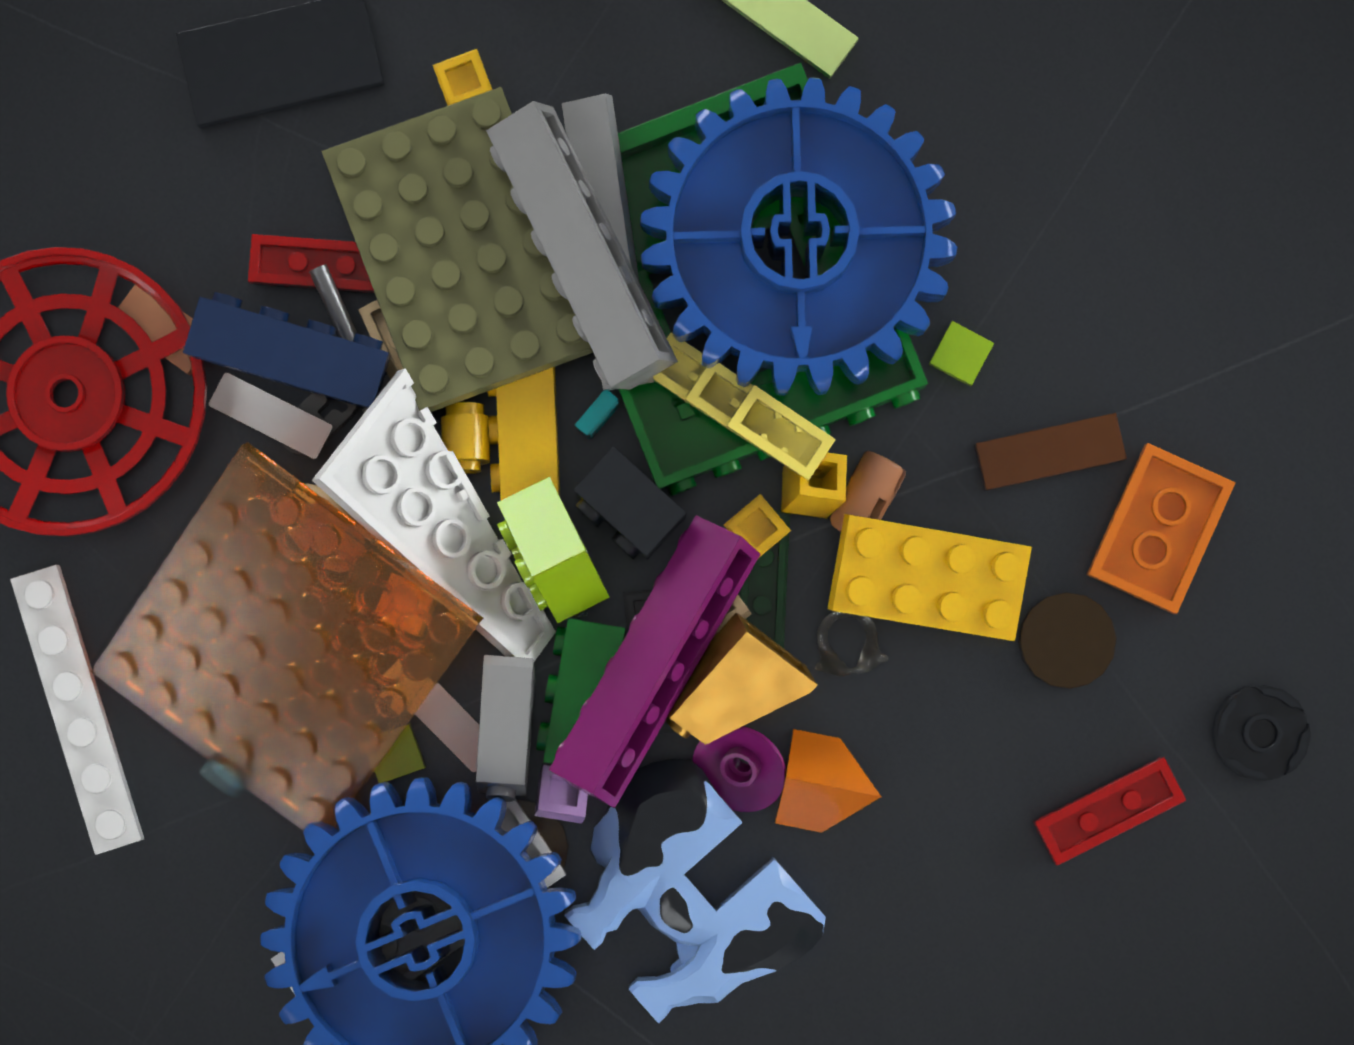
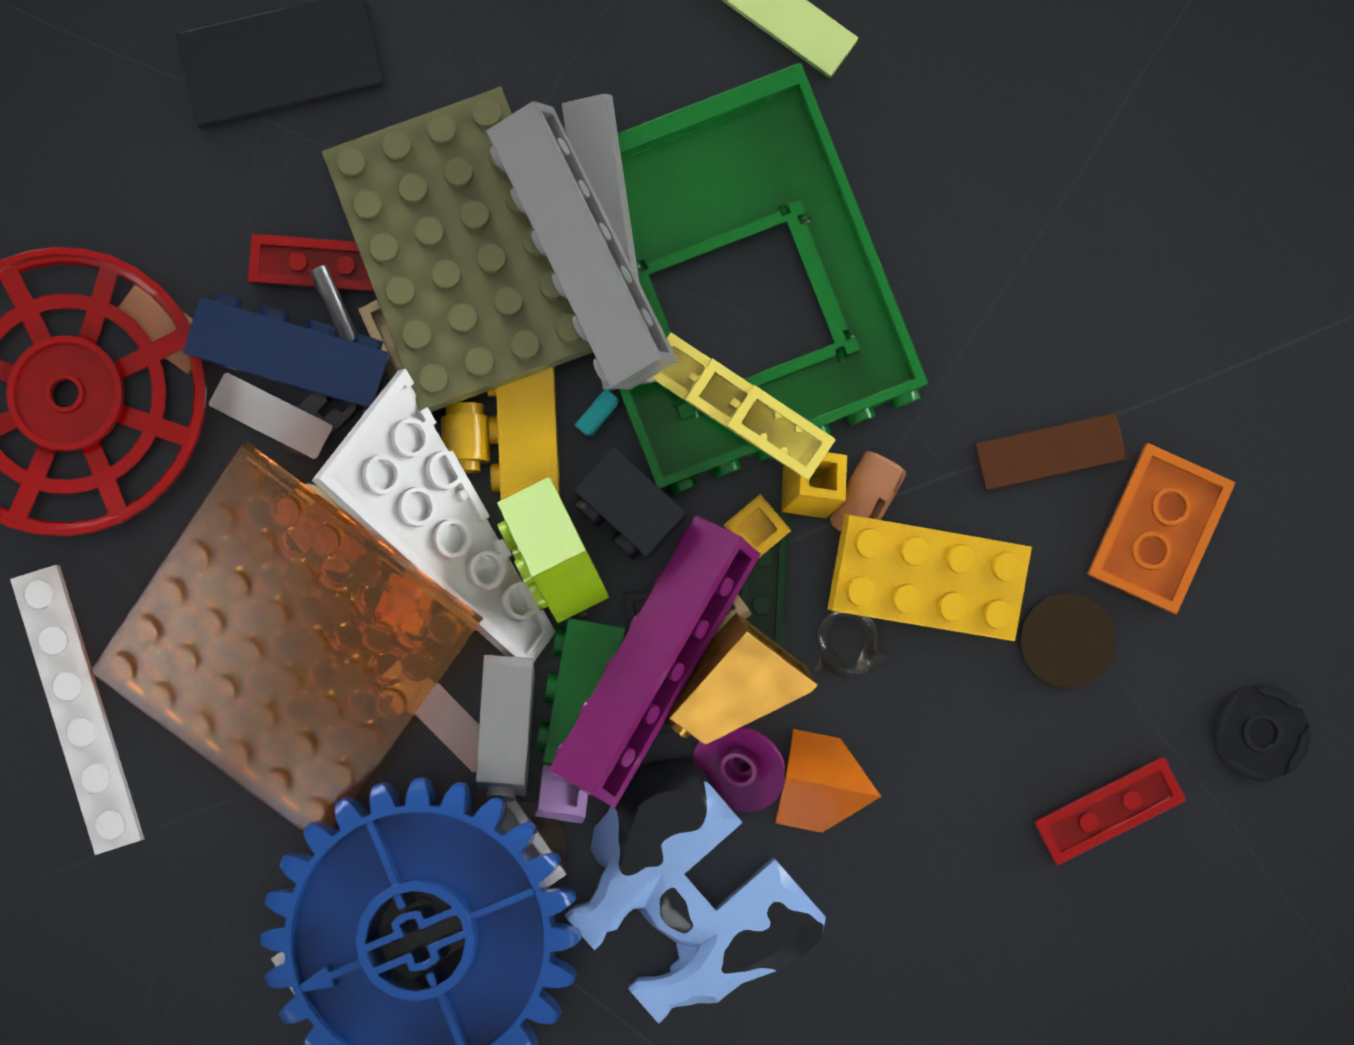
(222, 778): clear light blue tile -> none
(402, 758): lime tile -> none
(462, 77): yellow tile -> none
(810, 154): blue gear -> none
(961, 353): lime tile -> none

